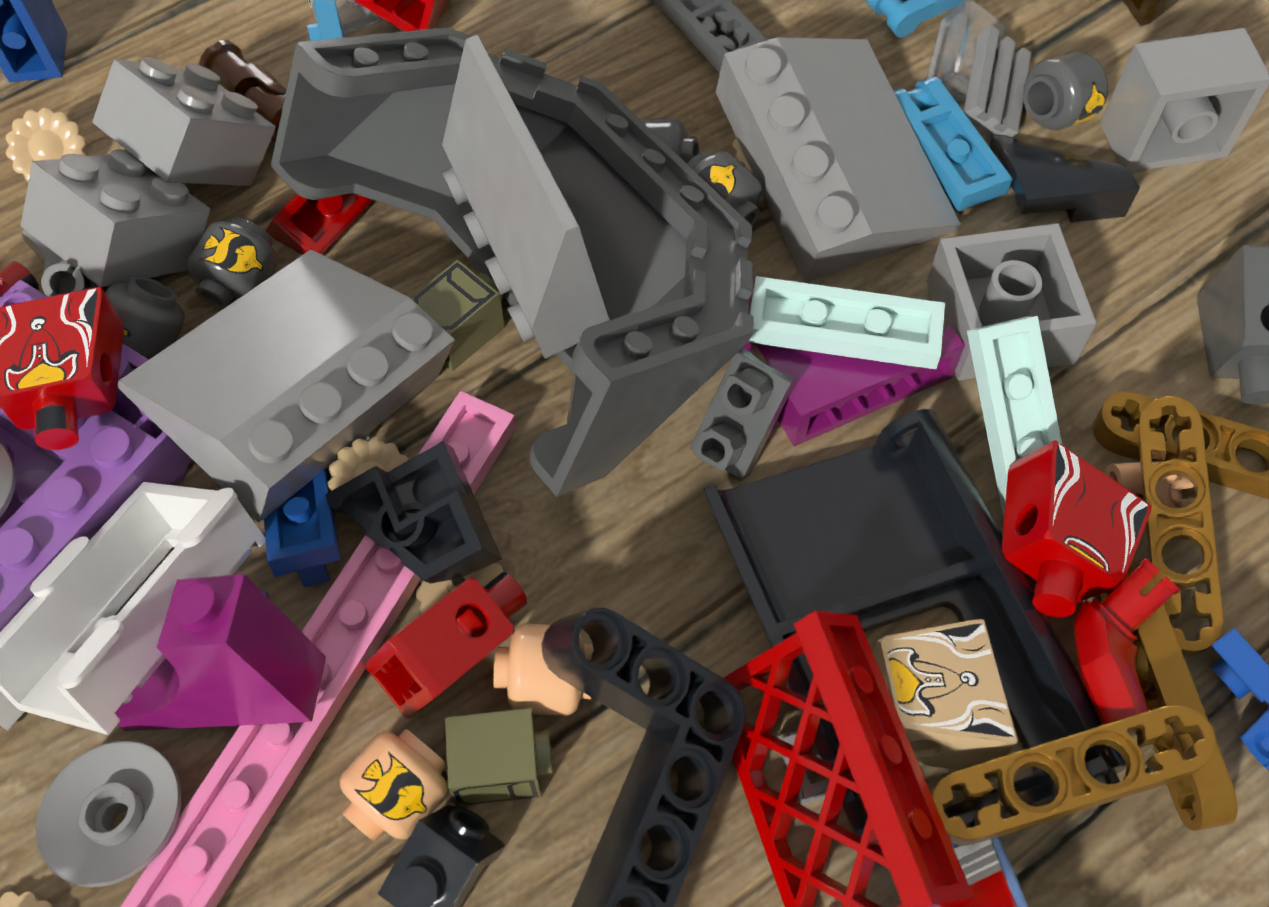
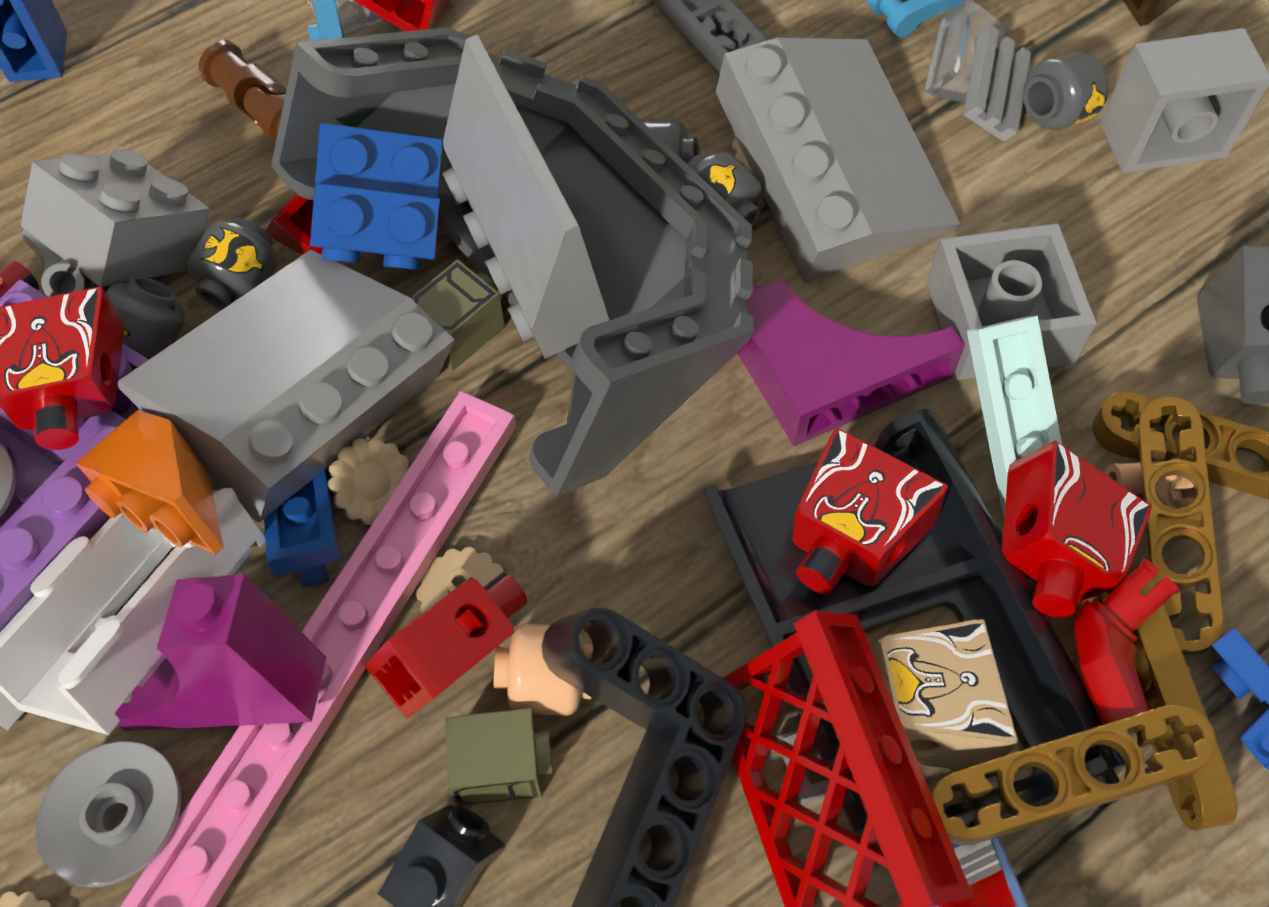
(42, 137): tan piece -> none
(154, 481): none -> orange slope
(183, 123): light grey brick -> none
(376, 195): none -> blue plate
(393, 785): light nougat head -> none
(422, 515): black slope -> none
(742, 414): dark grey hips -> none
(847, 322): light aqua plate -> none
(861, 513): none -> red torso
(953, 145): dark azure plate -> none
(1066, 181): black slope -> none

